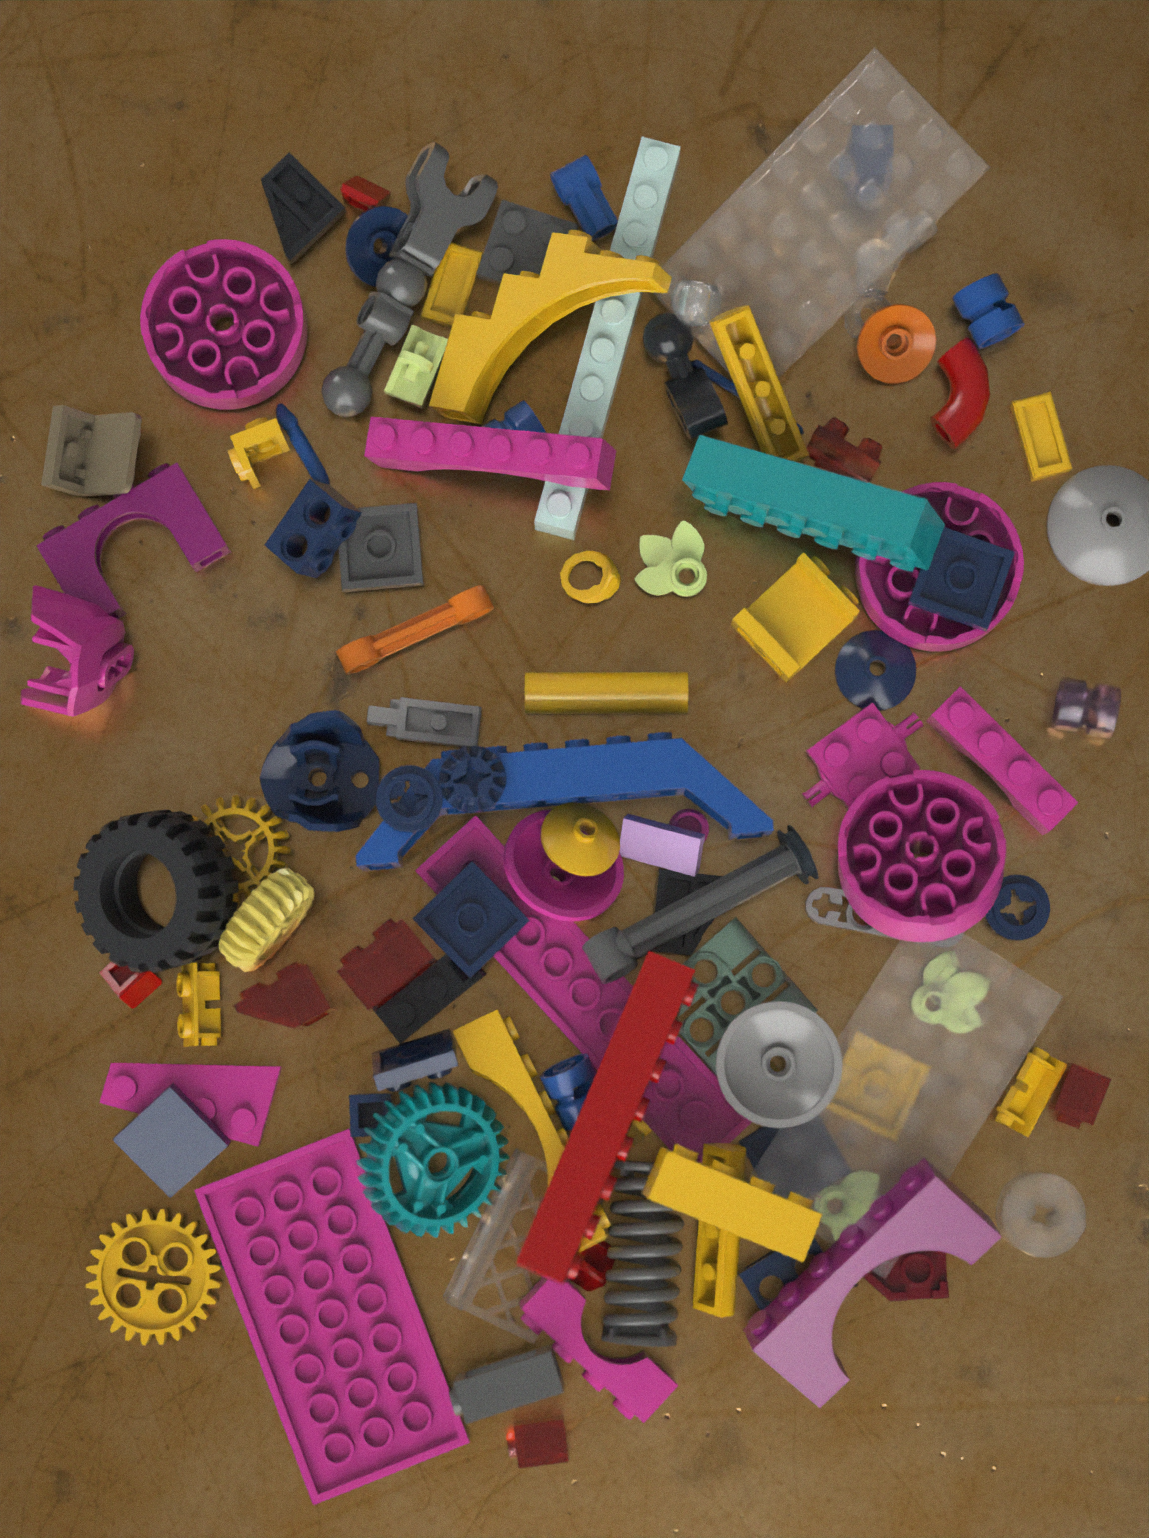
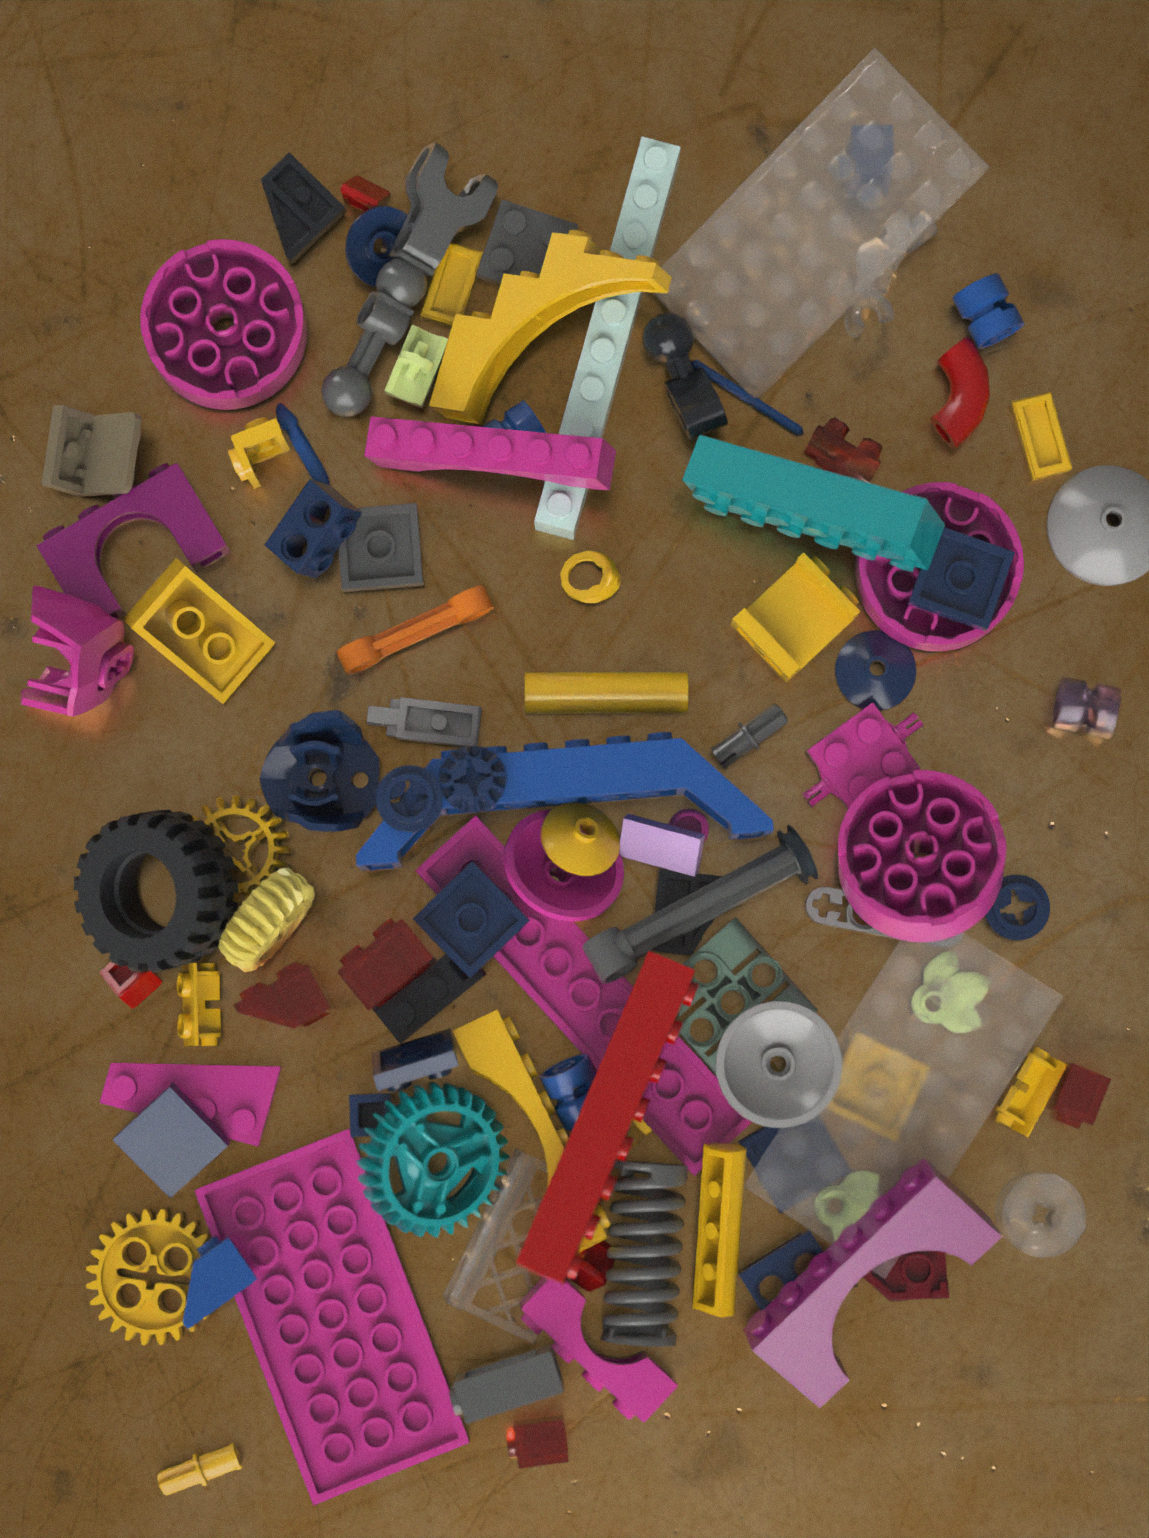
(198, 631): none -> yellow slope
(199, 1469): none -> yellow axle
(215, 1278): none -> blue slope
(581, 189): blue piece -> none
(668, 558): yellowish green plate -> none
(695, 302): clear piece -> none
(732, 1203): yellow brick -> none
(749, 735): none -> dark grey axle
(758, 384): yellow brick -> none
(908, 355): orange dish -> none
(1013, 769): dark pink arch -> none

